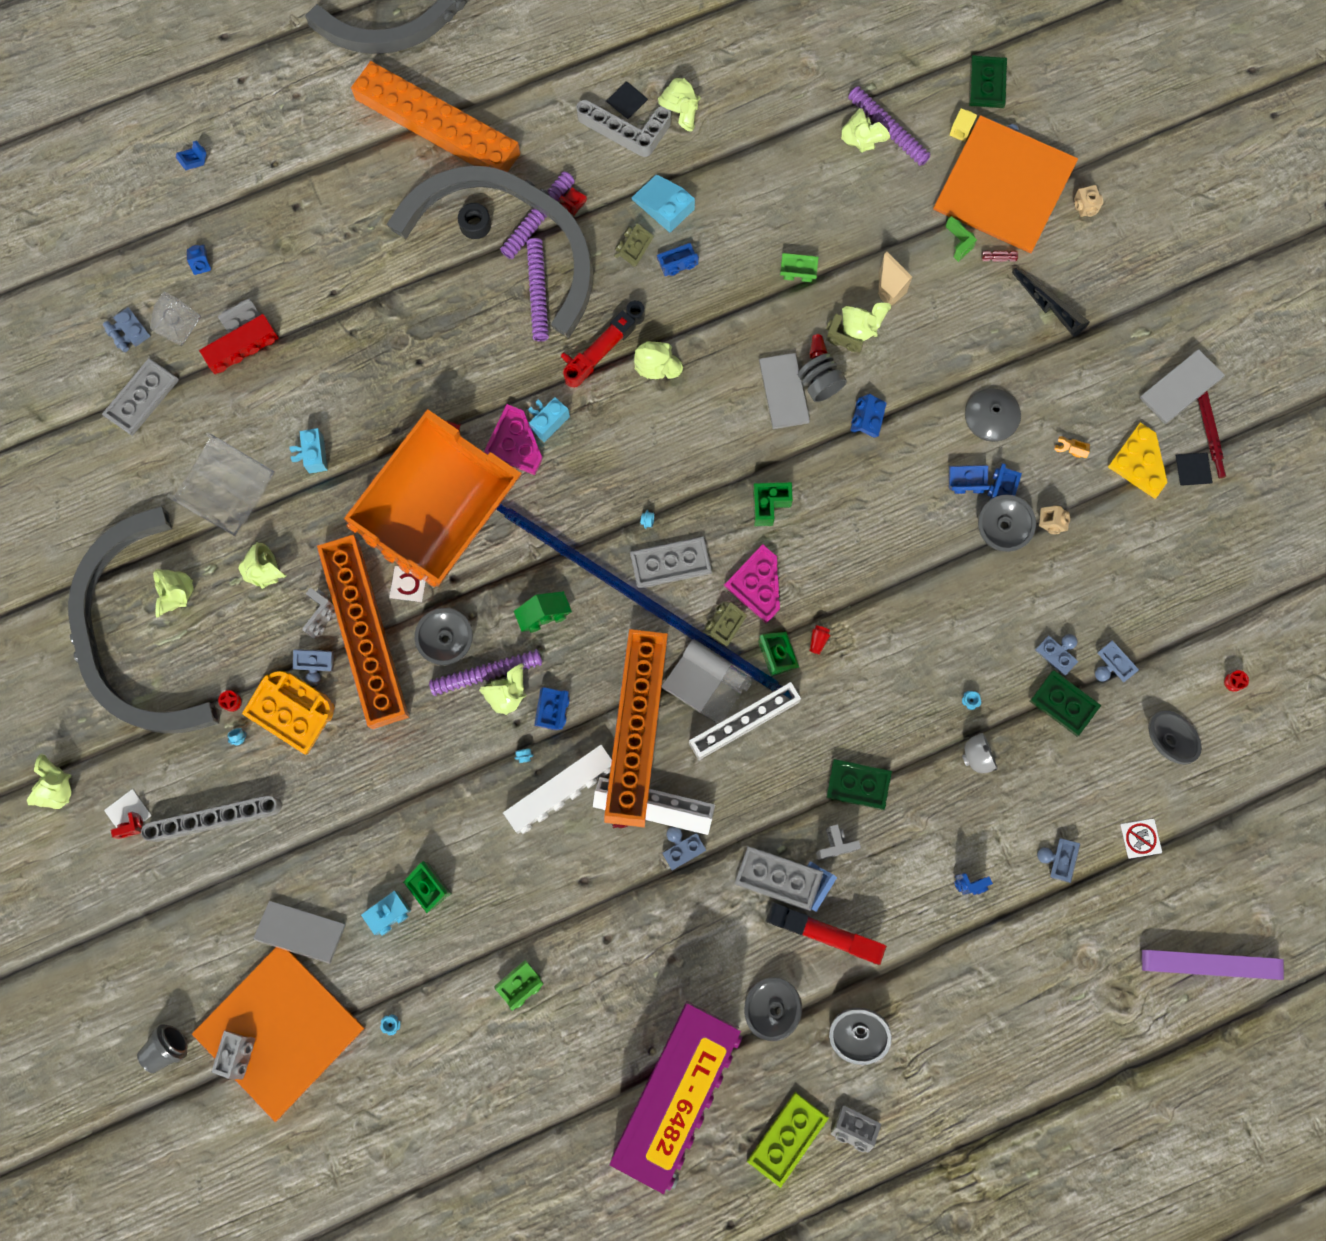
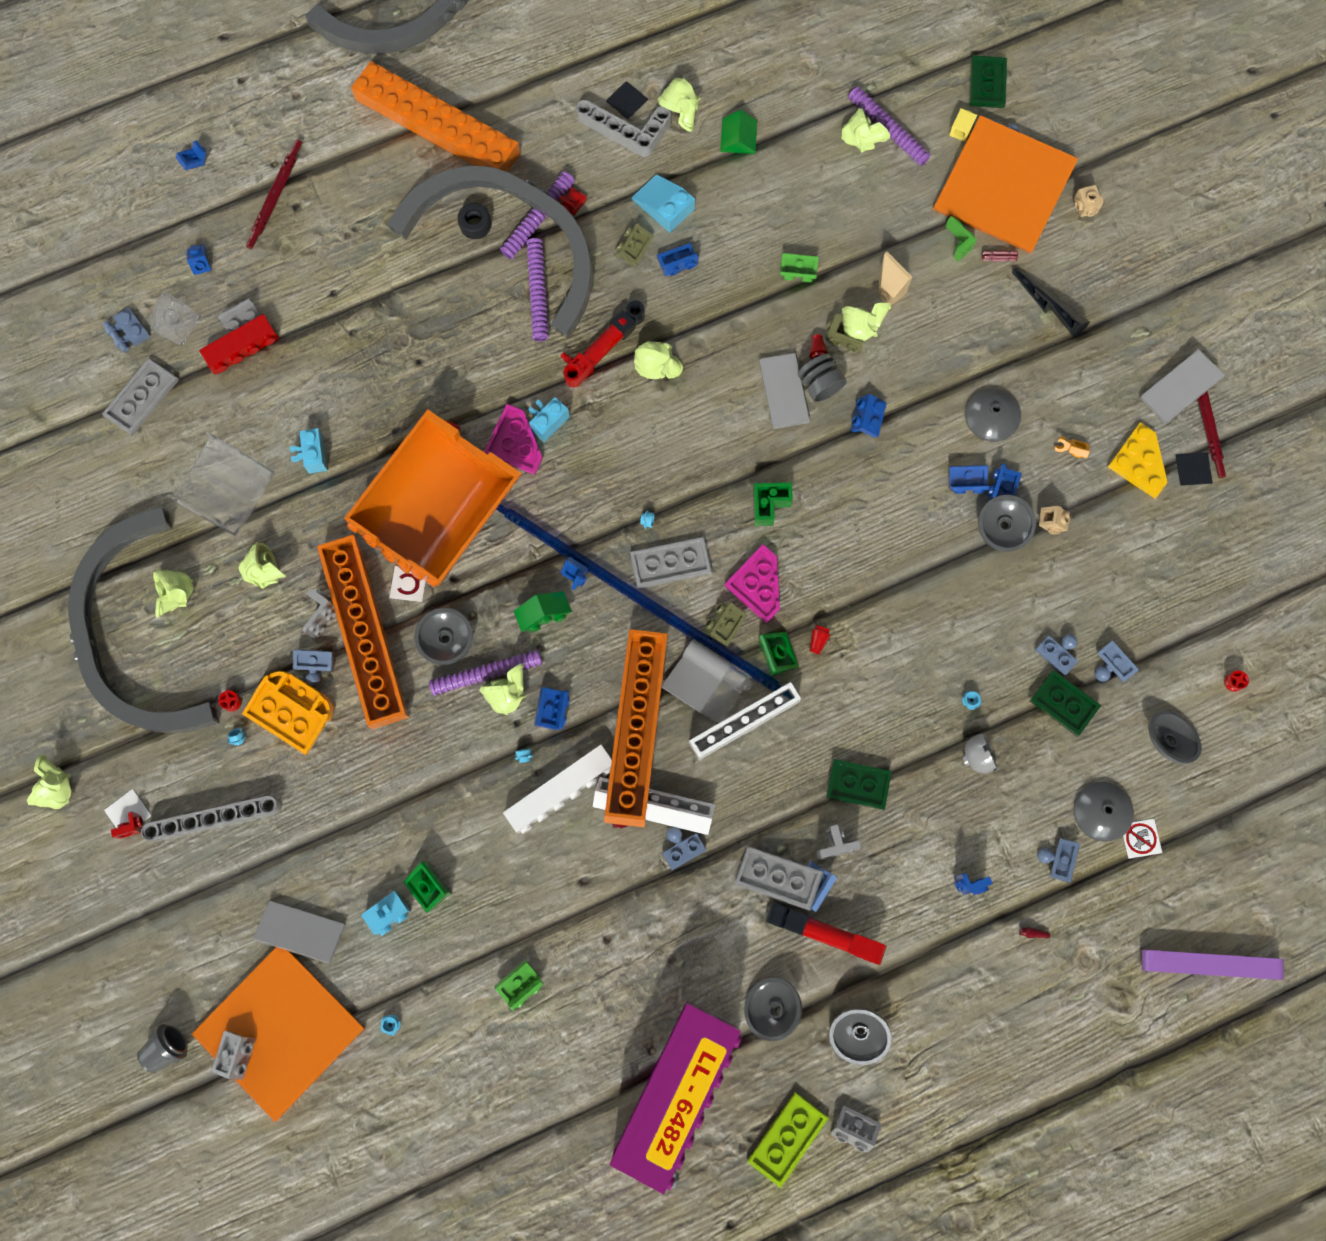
(274, 194): none -> dark red axle
(575, 572): none -> blue bracket
(738, 133): none -> green slope
(1033, 933): none -> dark red piece
(1091, 814): none -> dark grey dish

